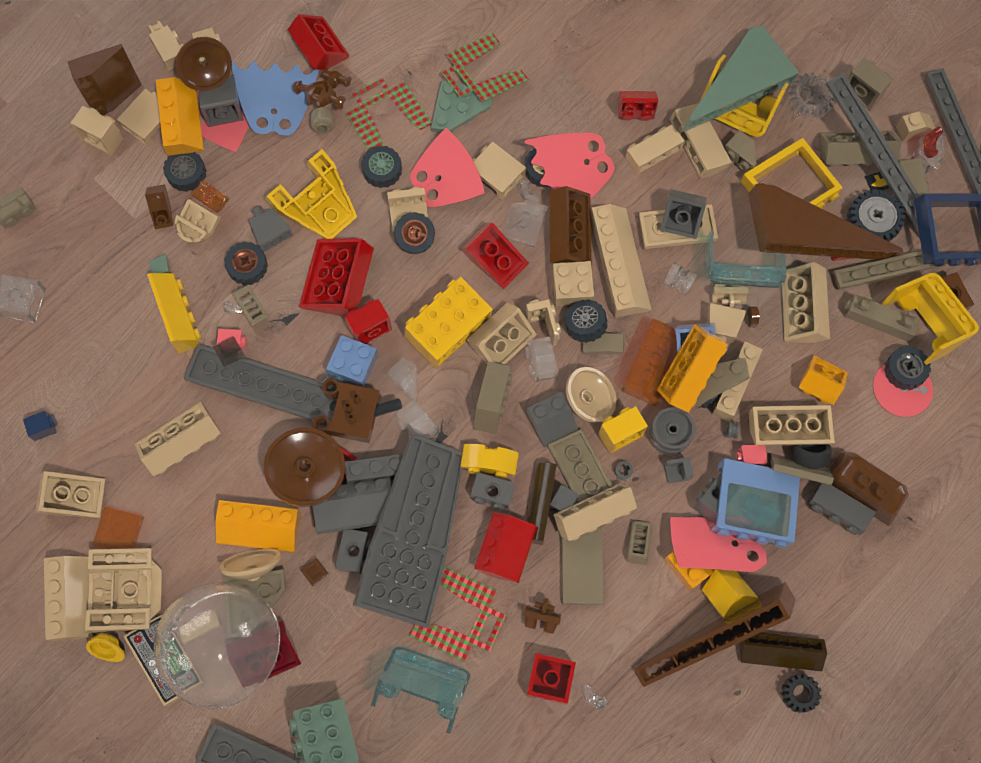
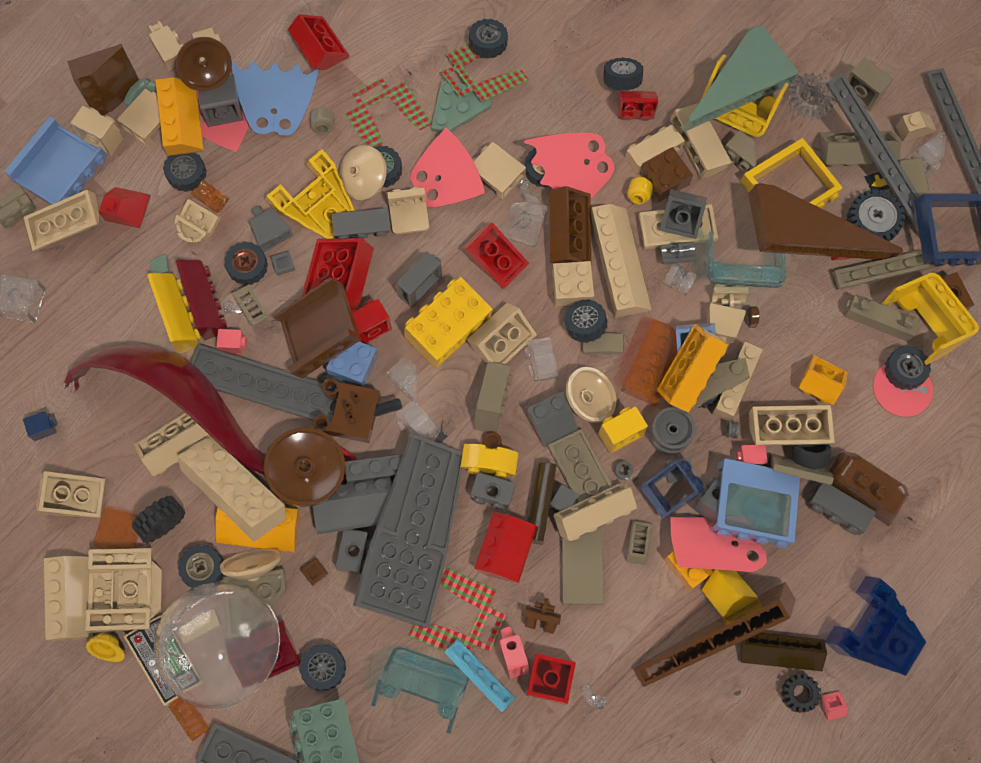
(55, 163): none -> medium blue panel
(62, 219): none -> tan slope
(124, 207): none -> red slope
(137, 88): none -> sand green arm
(158, 519): none -> black tyre
(159, 206): reddish brown slope -> none
(183, 386): none -> dark red panel
(183, 721): none -> clear orange slope
(200, 566): none -> wheel
(201, 297): none -> dark red slope
(229, 351): clear smoke panel -> none
(232, 488): none -> tan brick
(283, 263): none -> dark grey plate
(318, 327): none -> reddish brown panel
(322, 667): none -> black wheel
(323, 90): reddish brown piece -> none
(361, 223): none -> dark grey brick
(369, 172): none -> tan dish
(414, 233): black wheel -> none
(419, 279): none -> dark grey window
(479, 675): none -> medium azure tile
(488, 38): none -> black wheel
(492, 440): none -> reddish brown tile
(515, 659): none -> coral torso
(542, 310): tan bracket -> none
(623, 74): none -> black wheel
(640, 190): none -> yellow head
(658, 499): none -> dark blue window
(666, 173): none -> reddish brown brick
(678, 253): none -> dark grey hips
(806, 304): tan slope -> none
(834, 706): none -> coral slope
(884, 632): none -> clear blue wedge
(930, 140): clear red arm -> none

